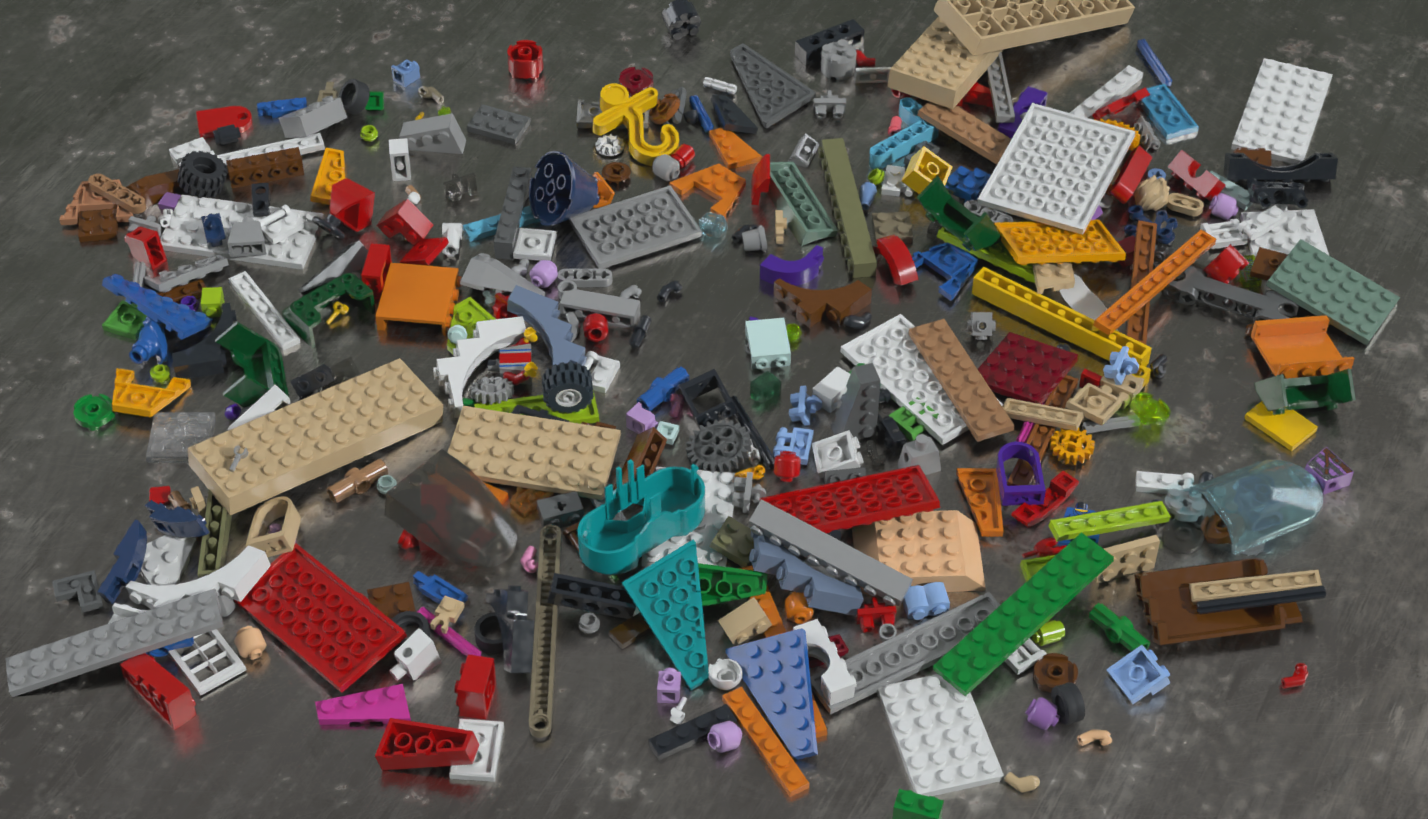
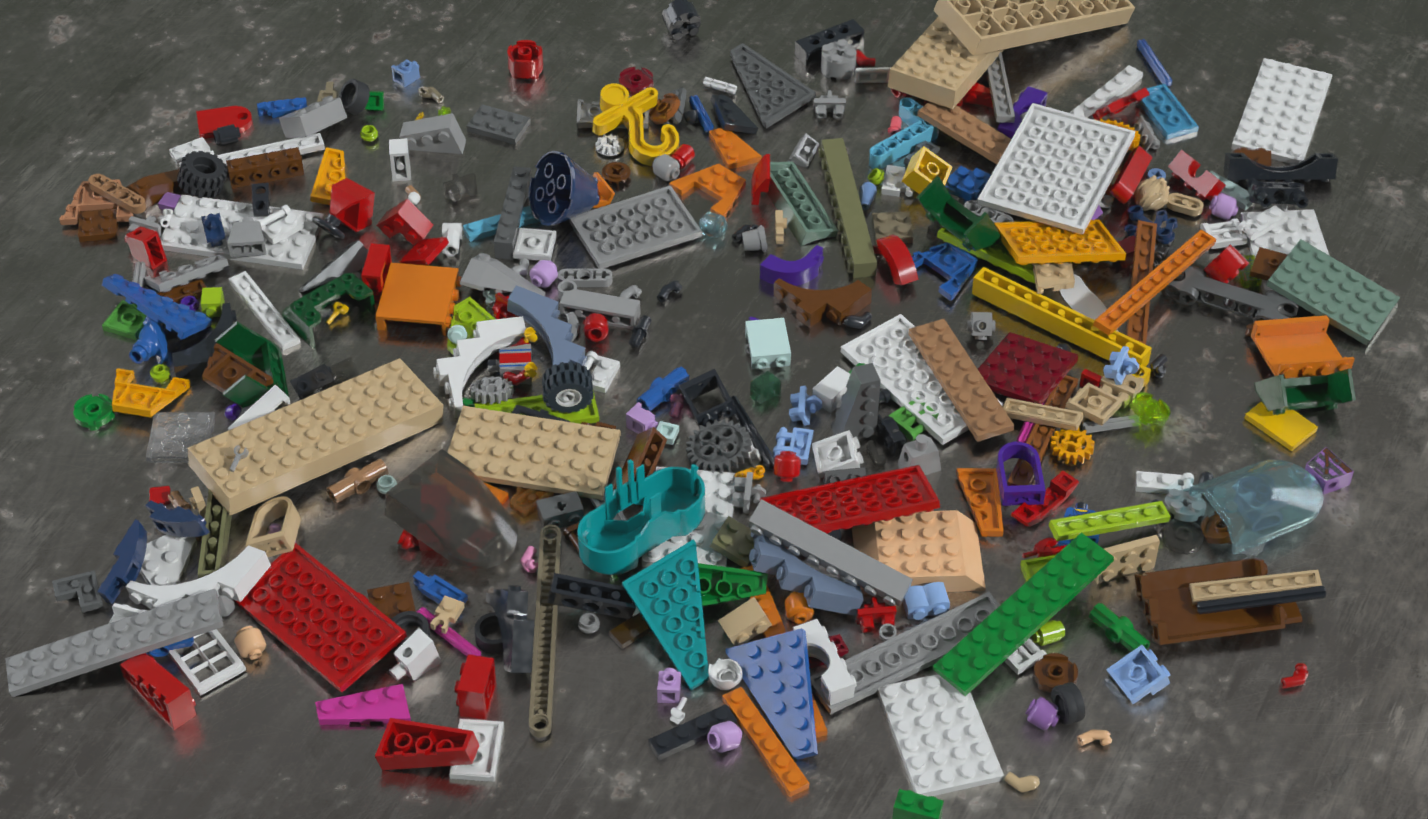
(226, 368): none -> reddish brown wing
(793, 332): clear neon green plate -> none

